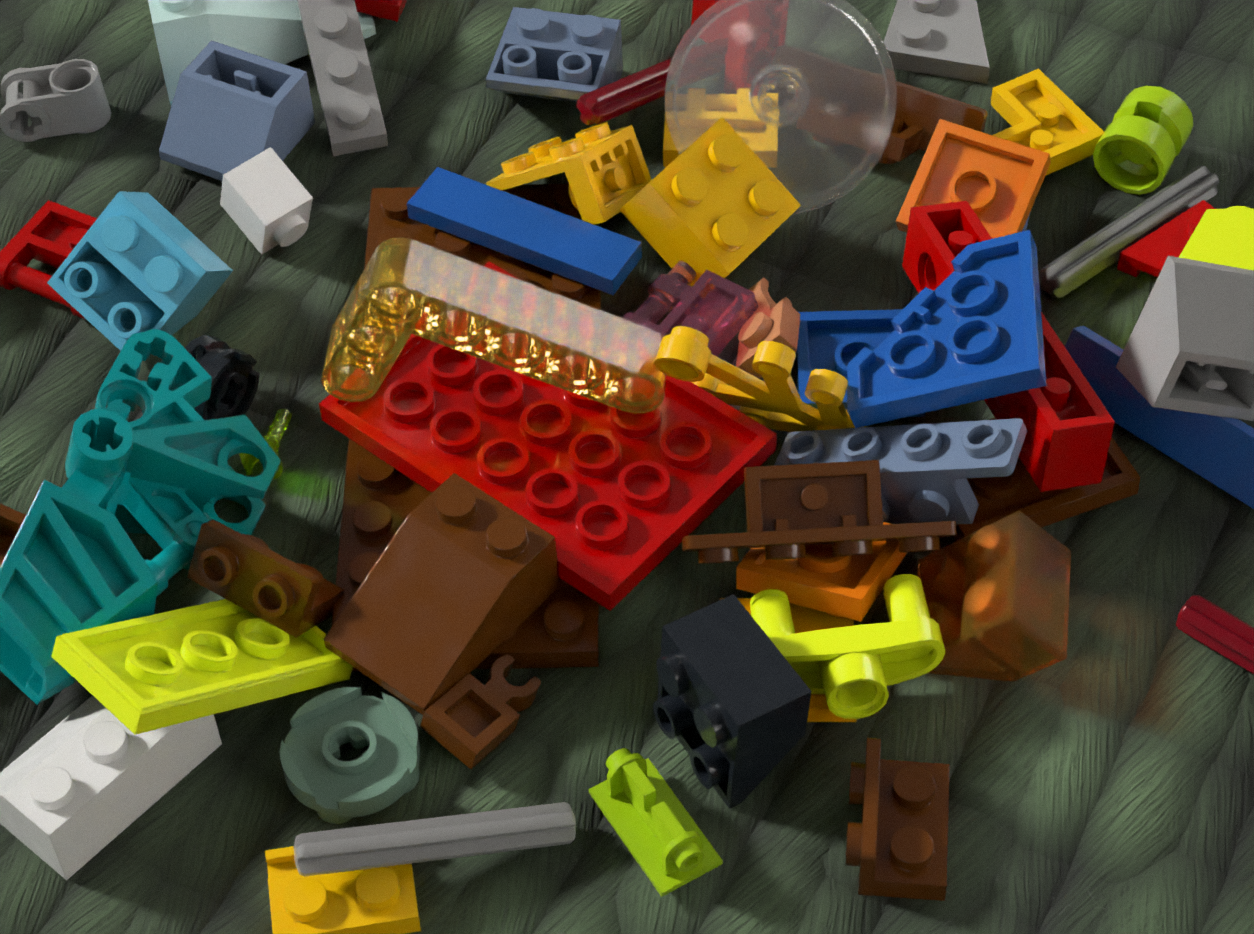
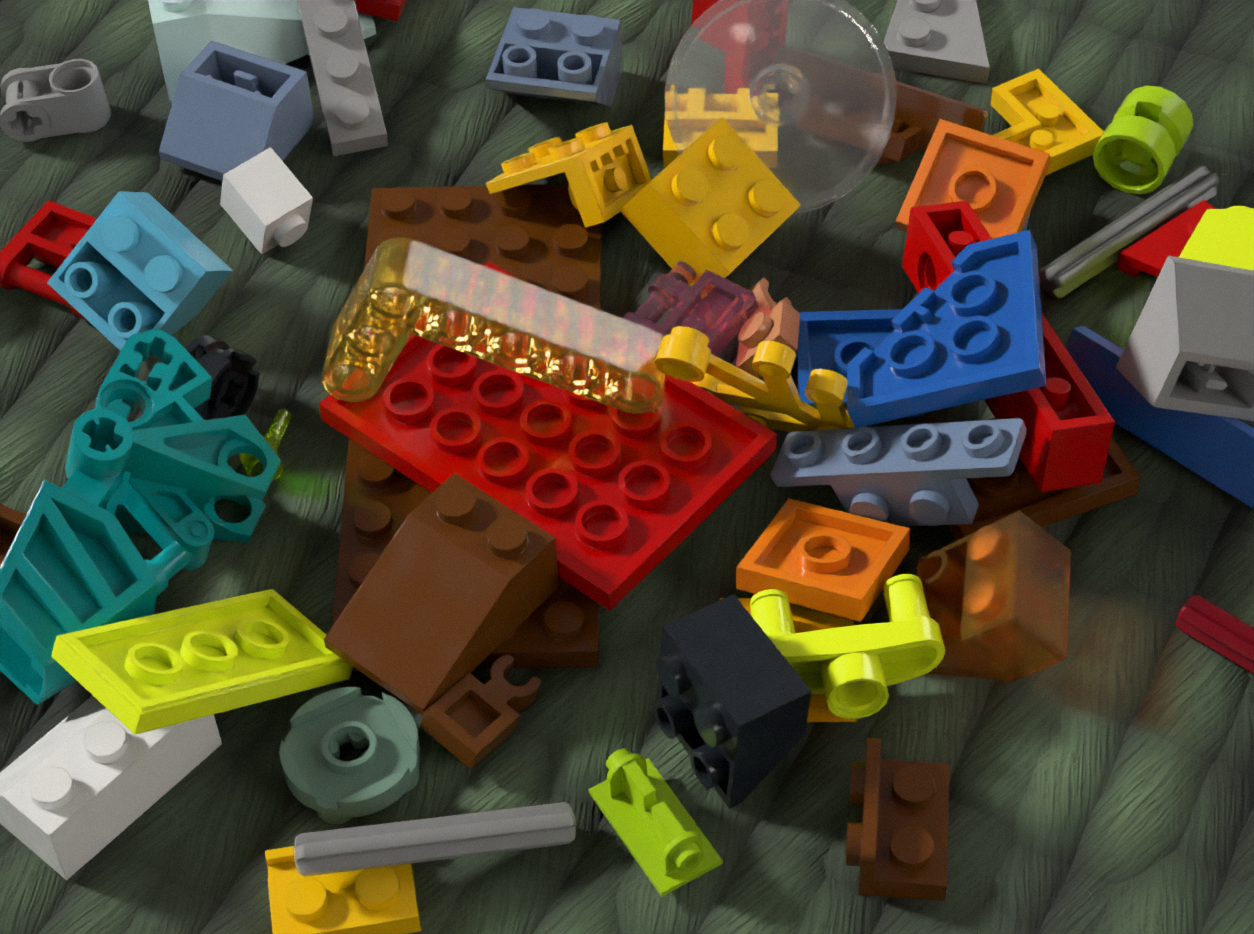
(261, 580): reddish brown bracket -> none
(525, 230): blue tile -> none
(624, 94): dark red axle -> none
(815, 507): reddish brown bracket -> none

